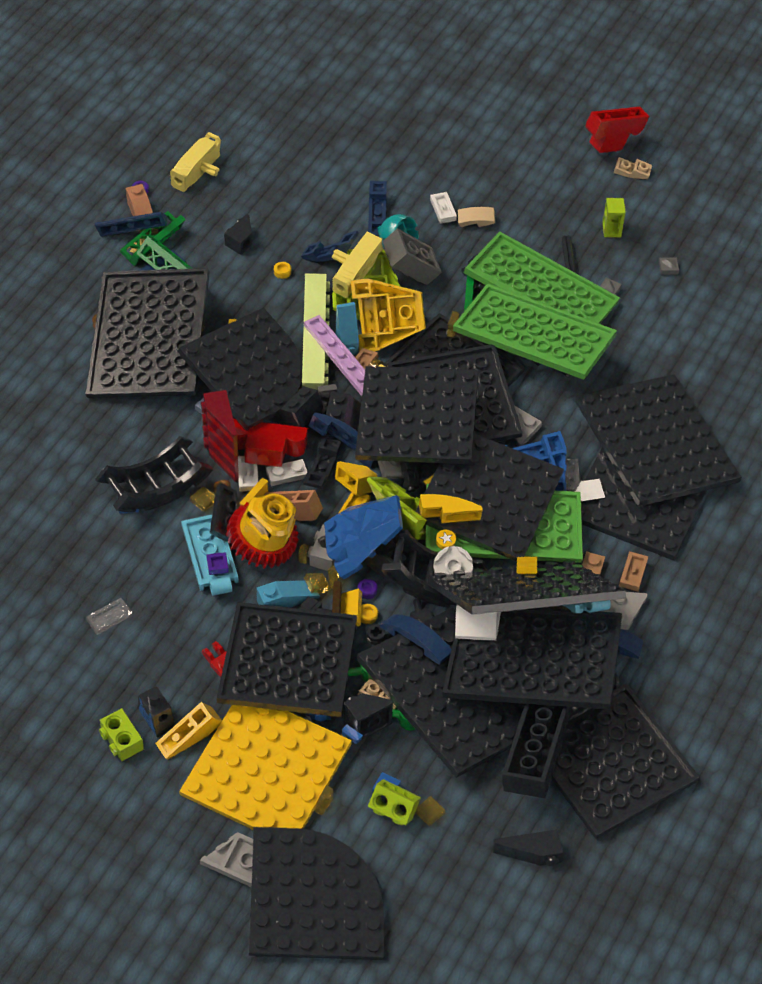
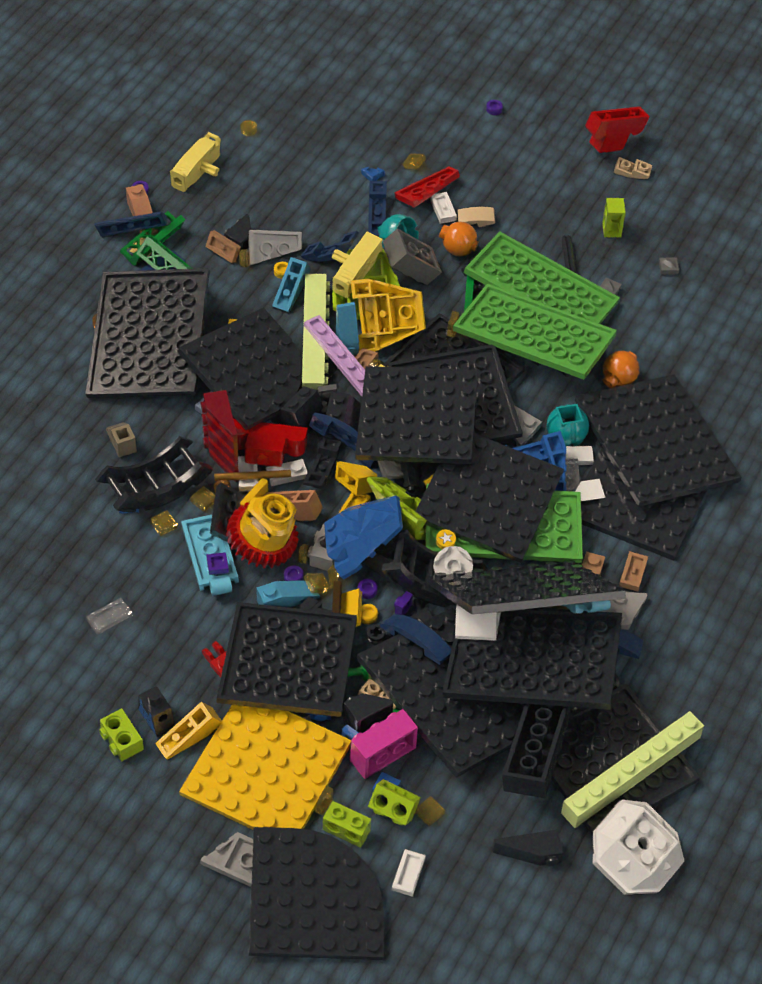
(122, 439): none -> dark tan slope
(163, 523): none -> clear yellow plate
(223, 246): none -> medium nougat plate
(244, 258): none -> clear yellow tile
(248, 127): none -> clear yellow tile
(252, 475): none -> pearl gold bar
(272, 244): none -> light grey wing
(291, 284): none -> dark azure slope
(293, 573): none -> dark purple tile
(346, 824): none -> lime brick
(372, 174): none -> blue tile
(383, 743): none -> dark pink brick
(403, 603): none -> dark purple plate
(408, 872): none -> white tile
(414, 161): none -> clear yellow tile
(425, 188): none -> red wing
(448, 508): yellow slope -> none
(459, 238): none -> orange brick
(494, 107): none -> dark purple tile
(527, 565): yellow tile -> none
(572, 432): none -> teal piece
(582, 453): none -> white tile
(620, 369): none -> orange brick
(622, 859): none -> white piece
(632, 769): none -> yellowish green brick

